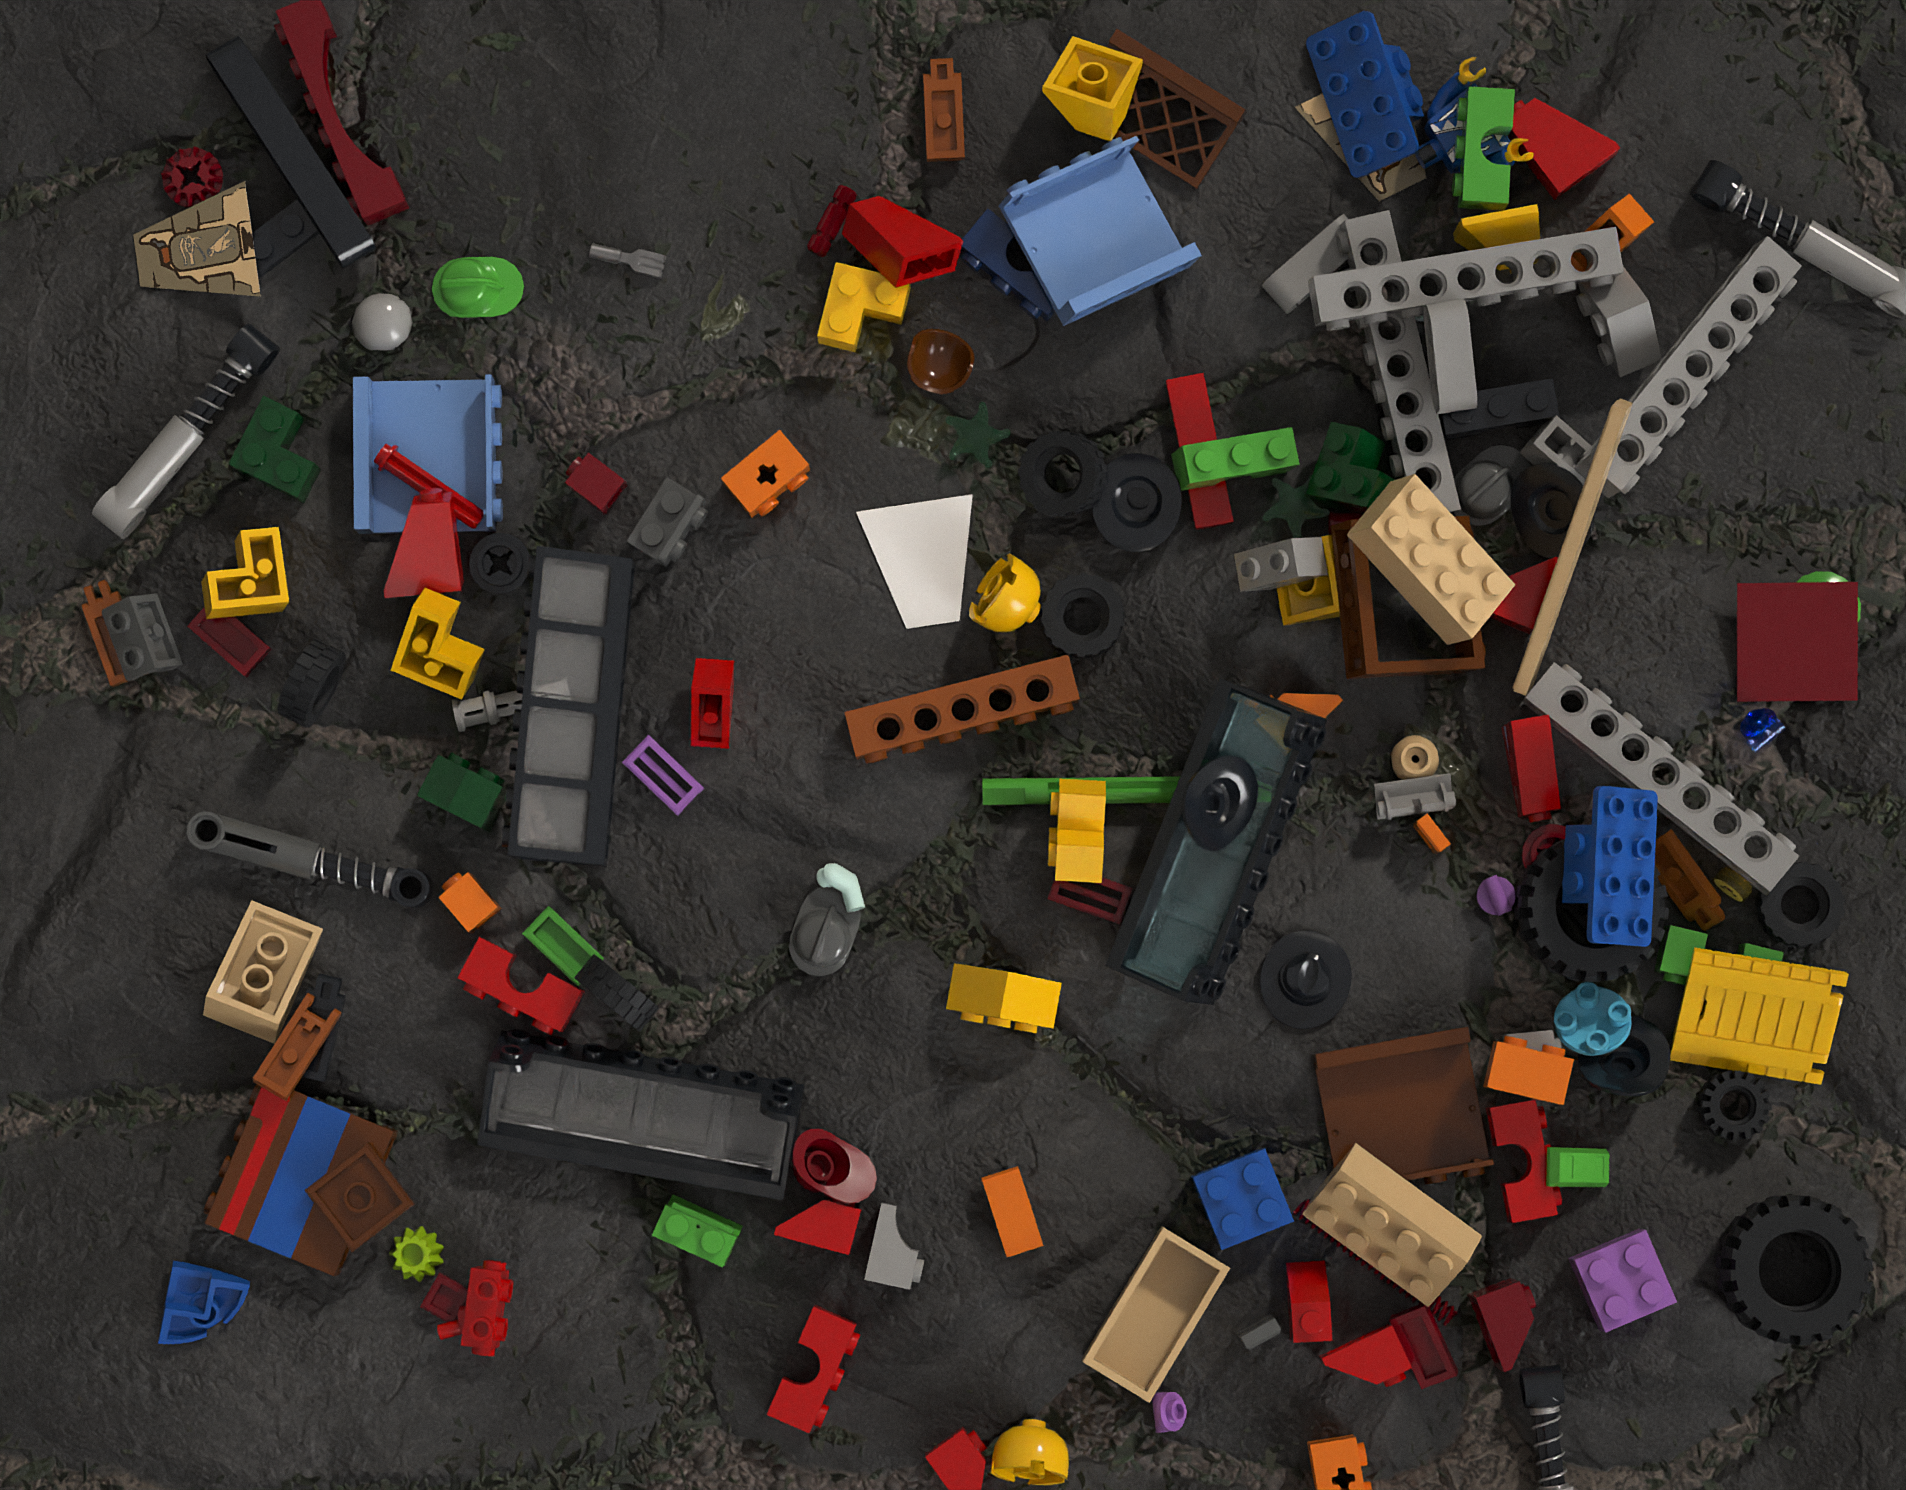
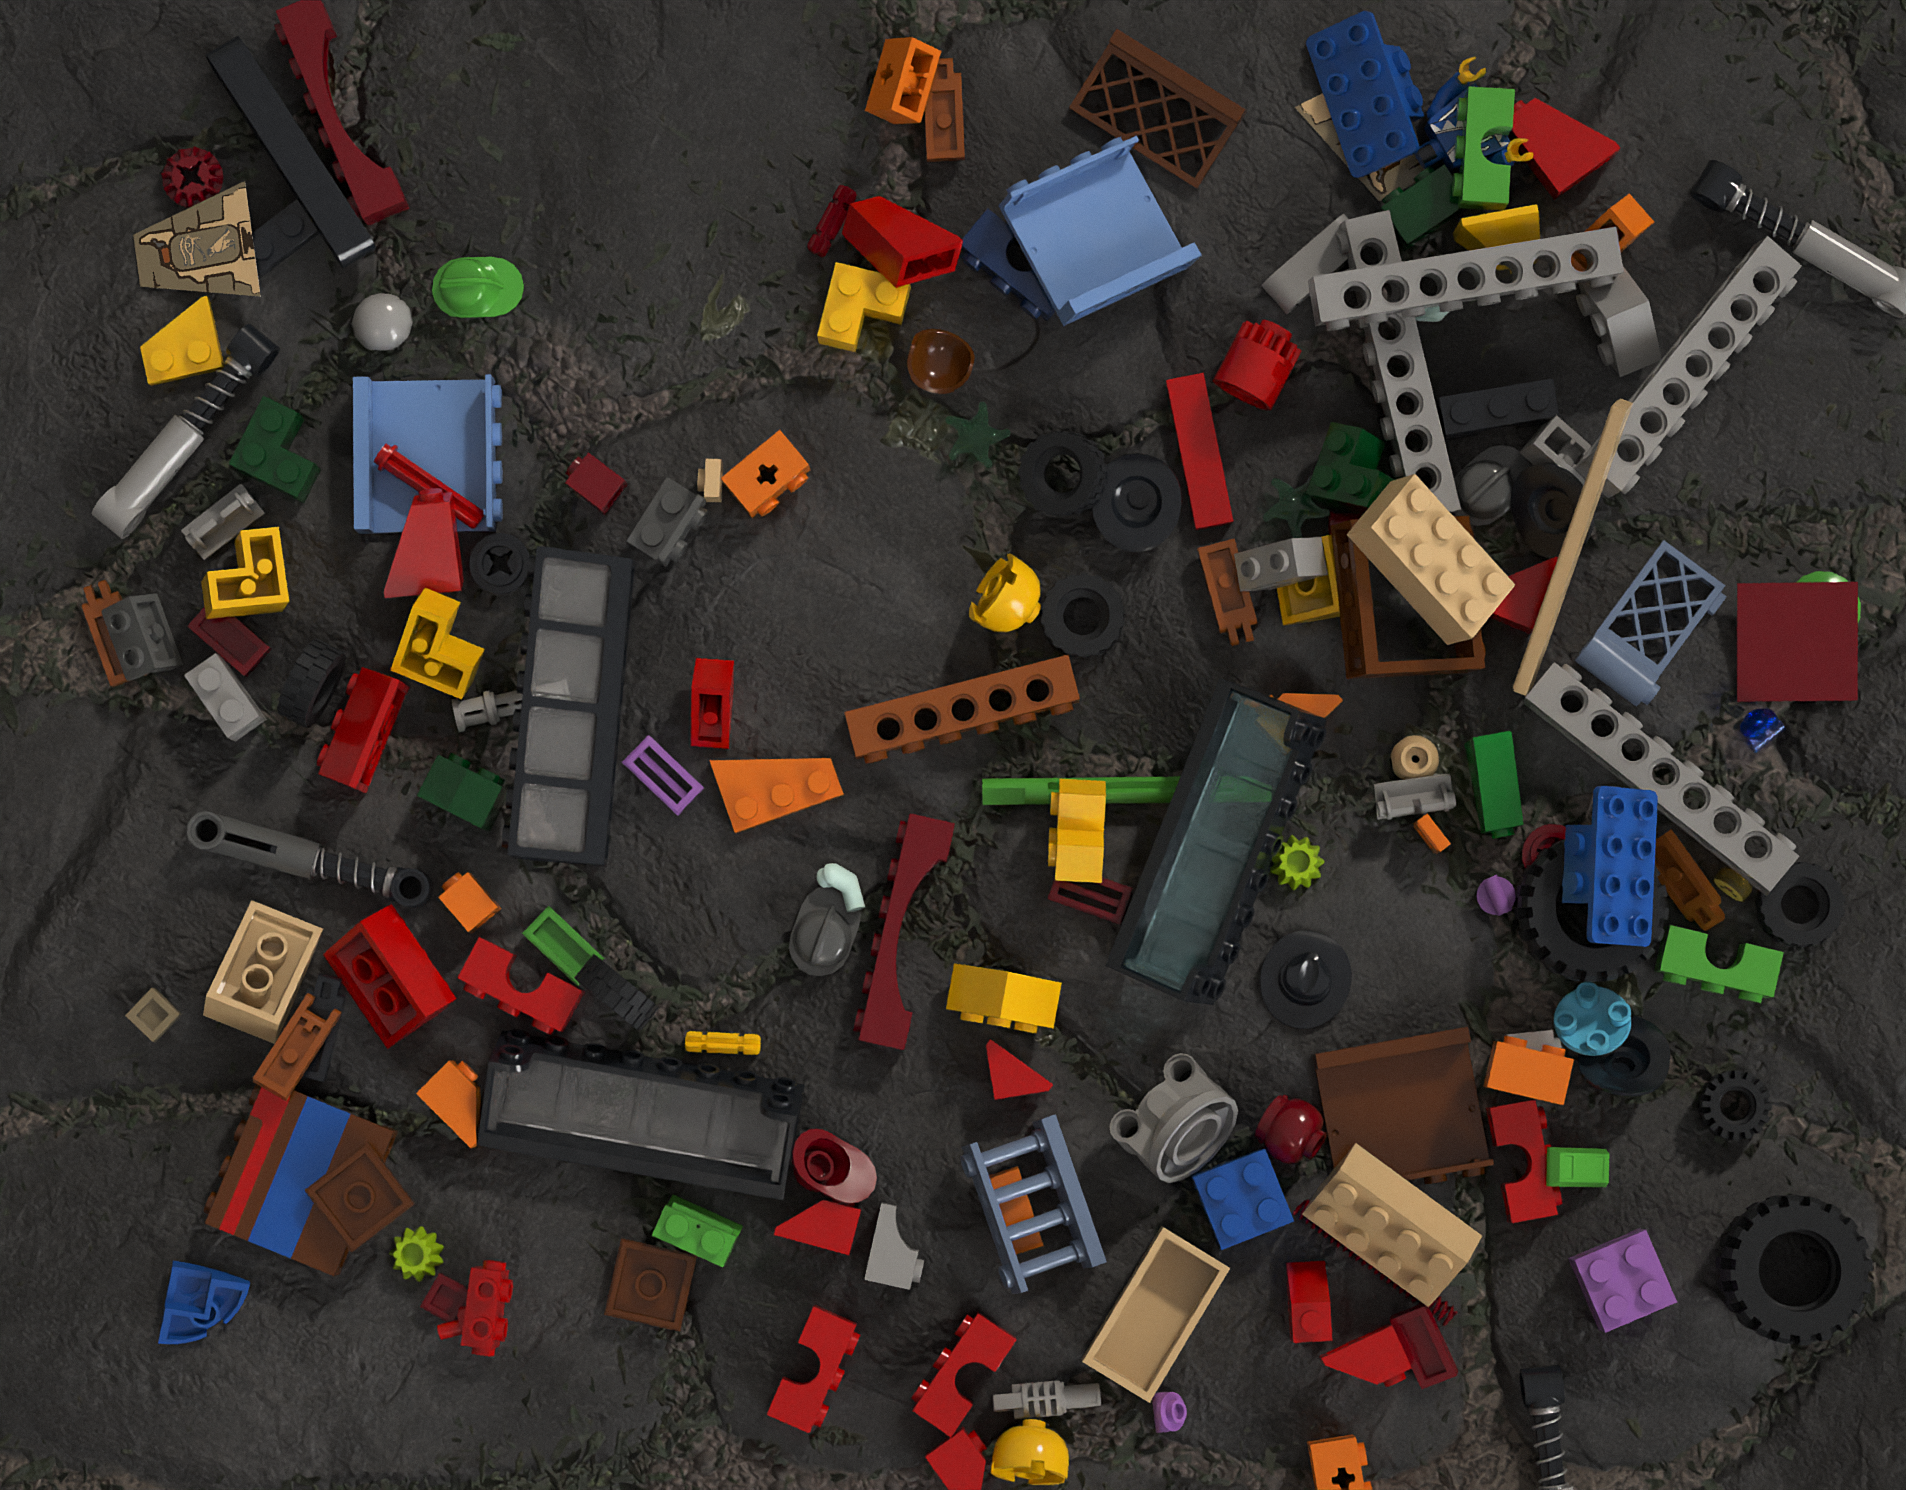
(153, 1014): none -> dark tan plate
(184, 346): none -> yellow wing
(222, 521): none -> light grey hinge
(225, 697): none -> light grey brick
(362, 729): none -> red slope
(389, 975): none -> red slope
(455, 1099): none -> orange slope
(640, 261): flat silver piece -> none
(650, 1284): none -> reddish brown plate
(710, 480): none -> tan plate
(722, 1043): none -> yellow axle
(773, 788): none -> orange wing
(903, 80): none -> orange brick
(922, 556): white sticker -> none
(924, 845): none -> dark red arch
(979, 1342): none -> red arch
(1011, 1076): none -> red slope
(1046, 1399): none -> light grey hinge
(1058, 1176): none -> sand blue fence
(1093, 87): yellow slope -> none
(1178, 1122): none -> light grey piece
(1219, 801): black hat -> none
(1230, 606): none -> dark orange hinge
(1234, 457): bright green arch -> none
(1258, 364): none -> red gear
(1258, 1332): dark grey tile -> none
(1291, 1130): none -> dark red piece
(1297, 863): none -> lime piece
(1422, 206): none -> dark green brick
(1450, 356): light grey beam -> none
(1495, 783): none -> green slope
(1504, 1319): dark red slope -> none
(1532, 767): red slope -> none
(1628, 668): none -> sand blue piece
(1757, 1015): yellow door -> none

